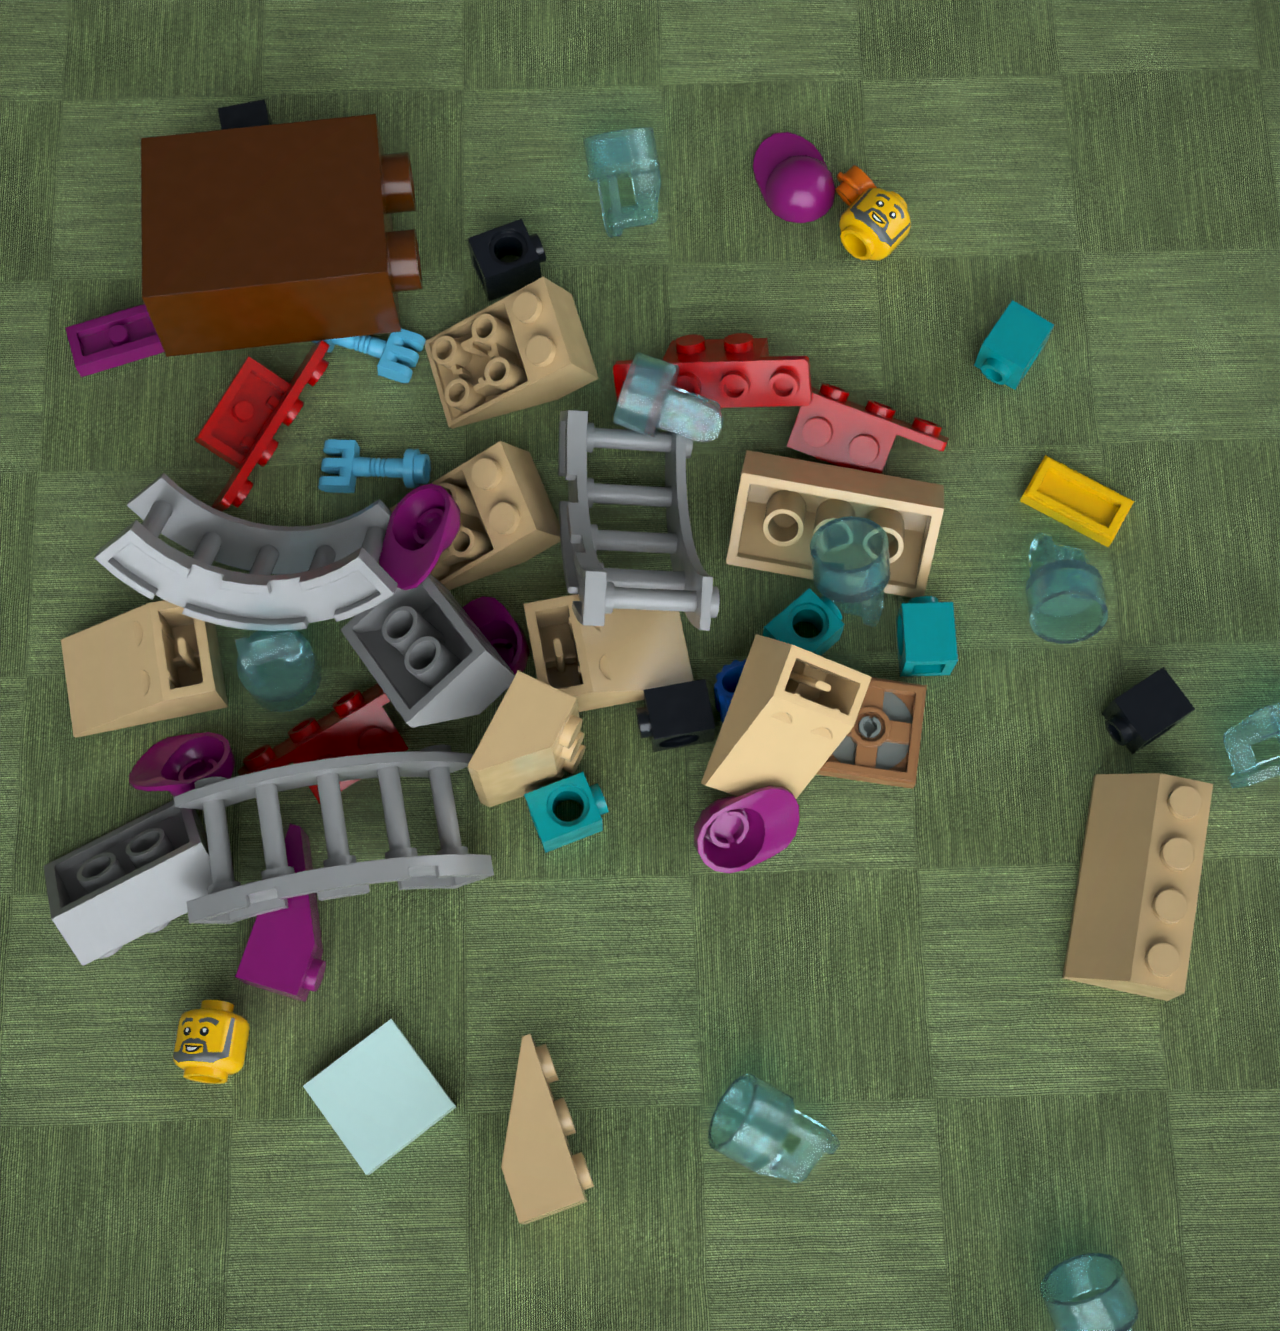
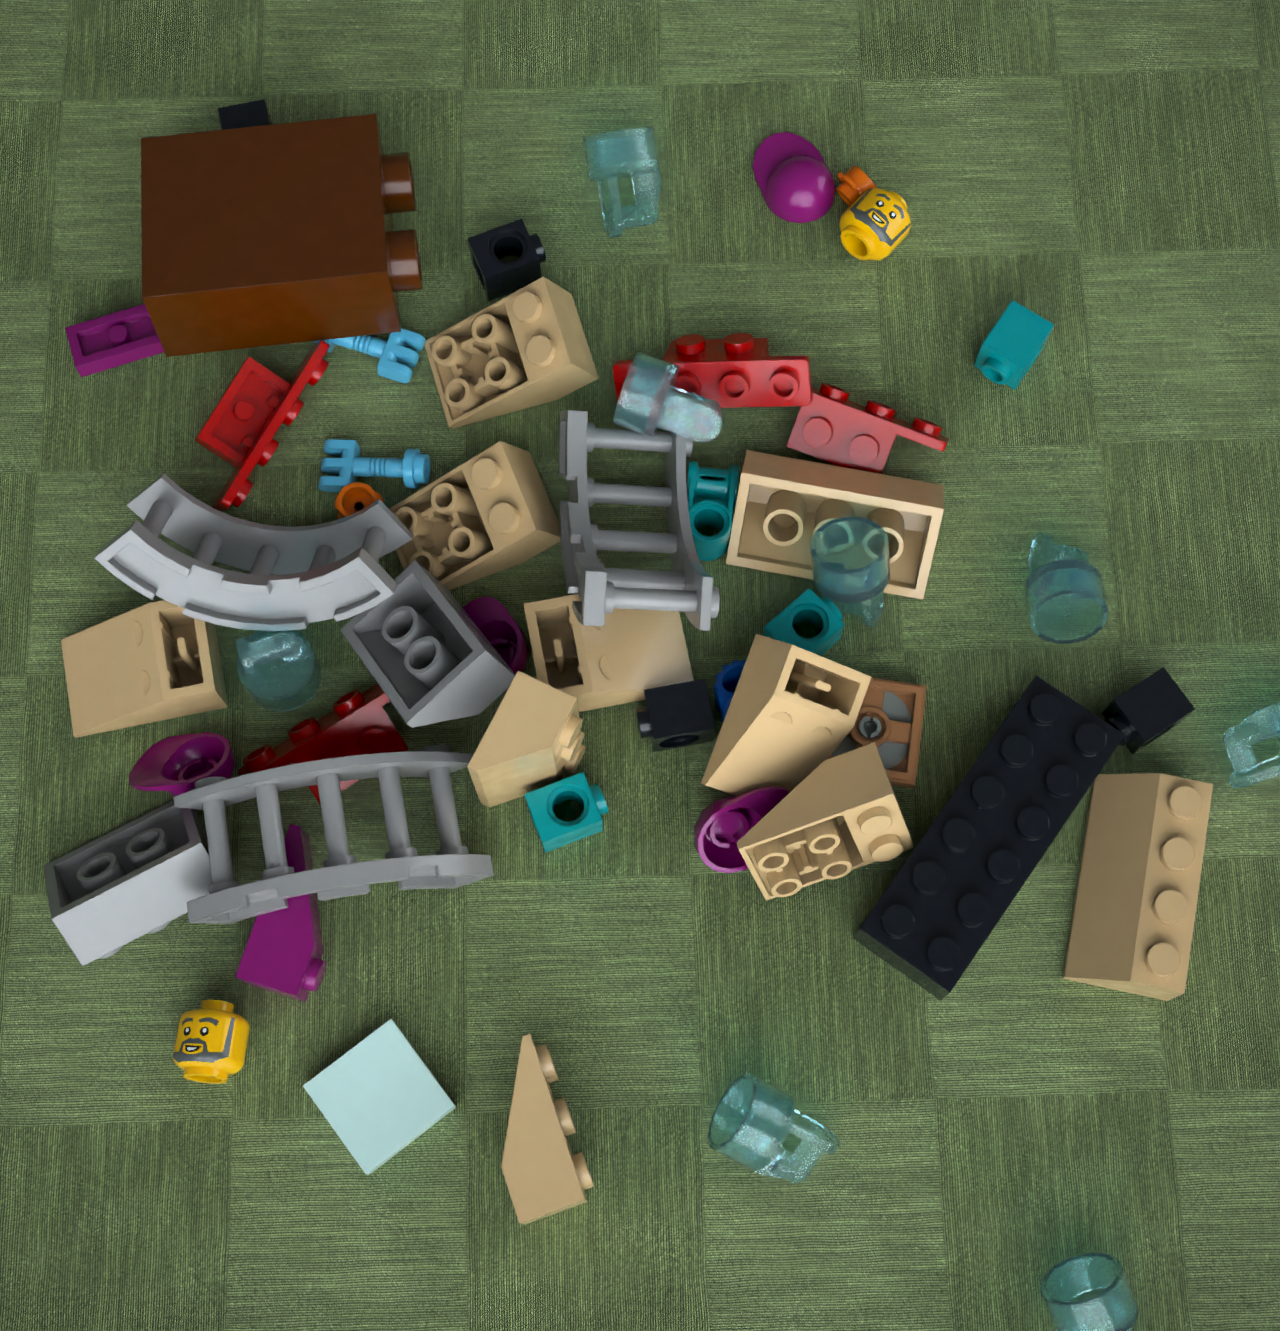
(352, 495): none -> orange plate
(418, 534): magenta cap -> none
(711, 502): none -> teal piece
(827, 826): none -> tan slope
(926, 637): teal brick -> none
(988, 838): none -> black brick
(1076, 501): yellow tile -> none

